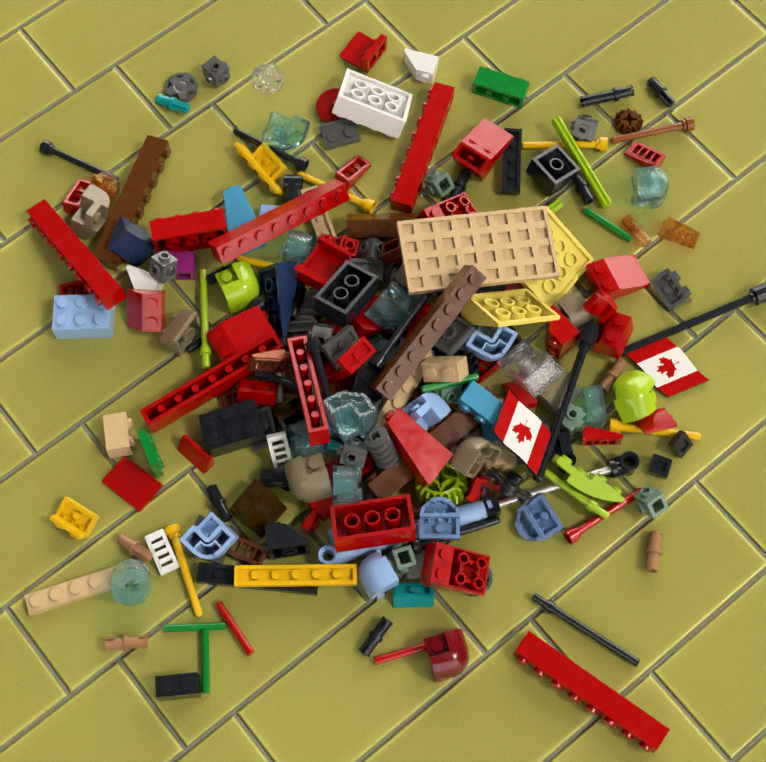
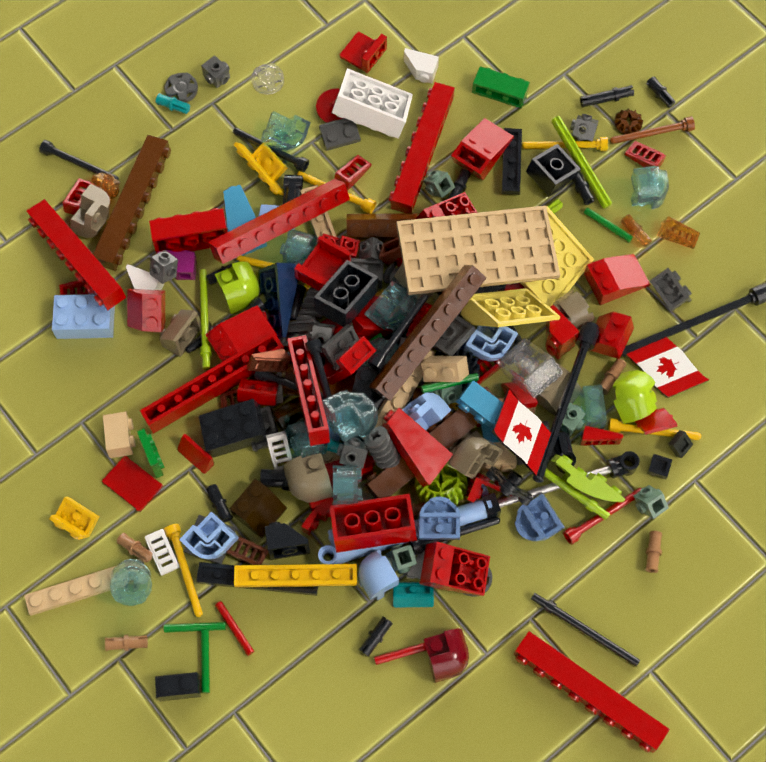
(130, 242): dark blue slope -> none
(601, 306): red brick -> none

